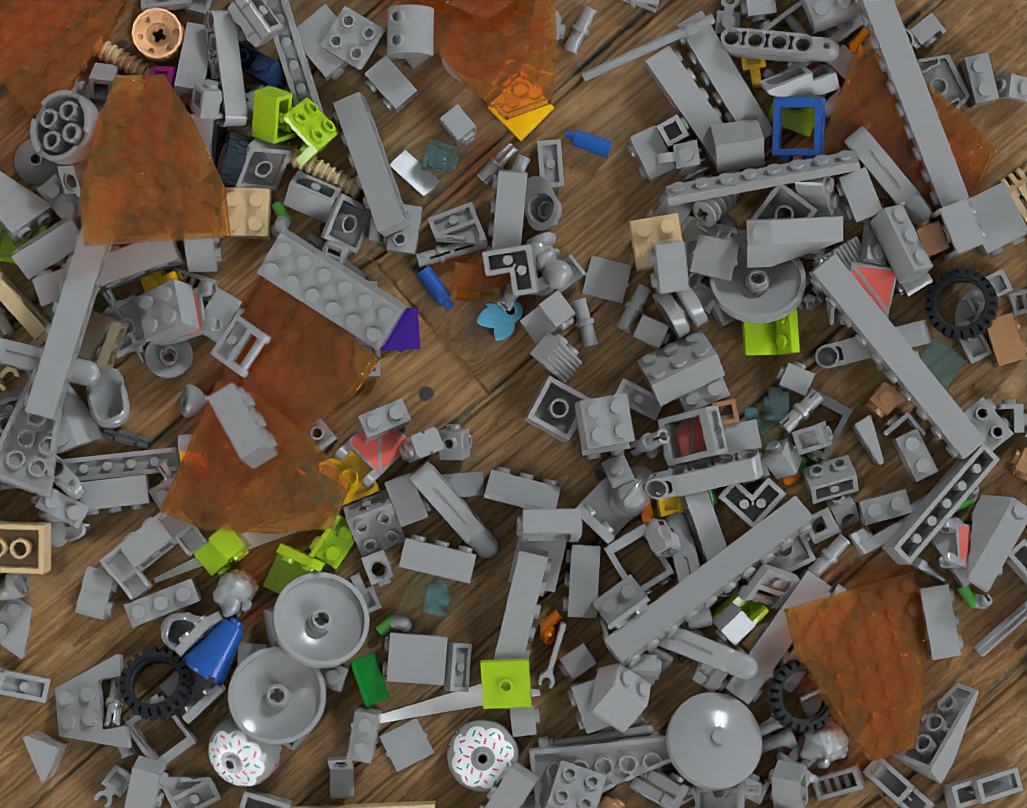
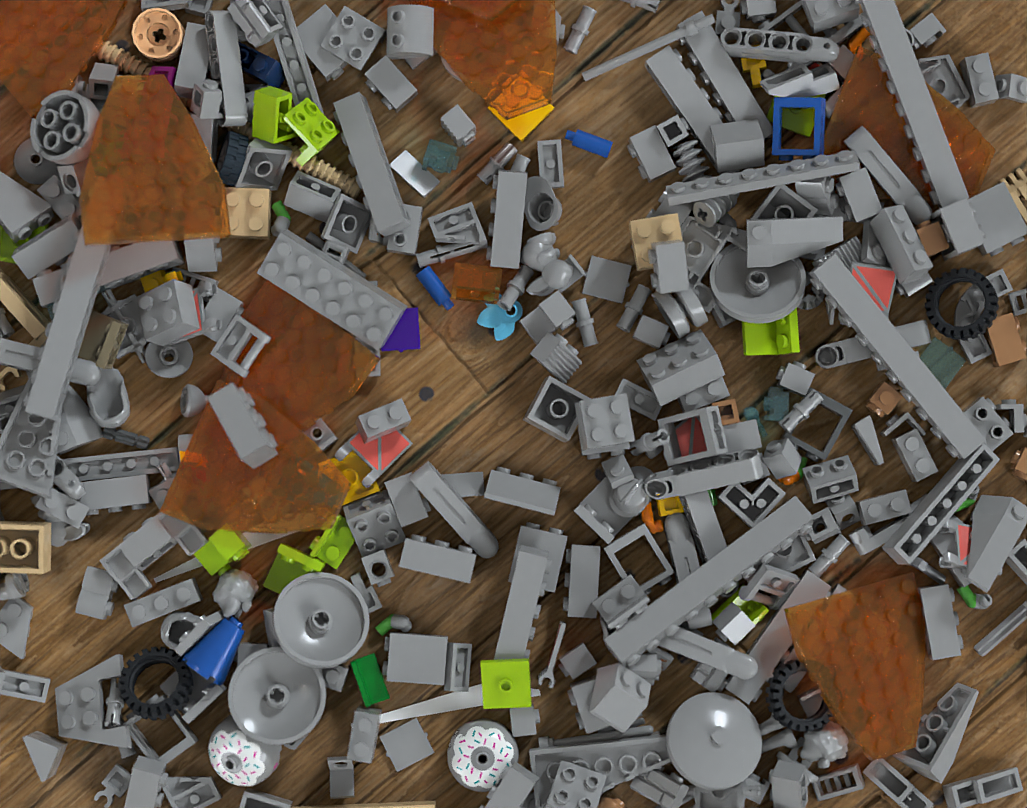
(421, 445): light grey brick -> none
(437, 598): clear light blue brick -> none
(456, 442): light grey brick -> none
(519, 263): light grey brick -> none
(547, 627): orange arm -> none
(549, 525): light grey window -> none
(662, 538): light grey rock -> none
(684, 155): light grey plate -> none
(715, 258): light grey piece -> none
(812, 438): light grey bracket -> none

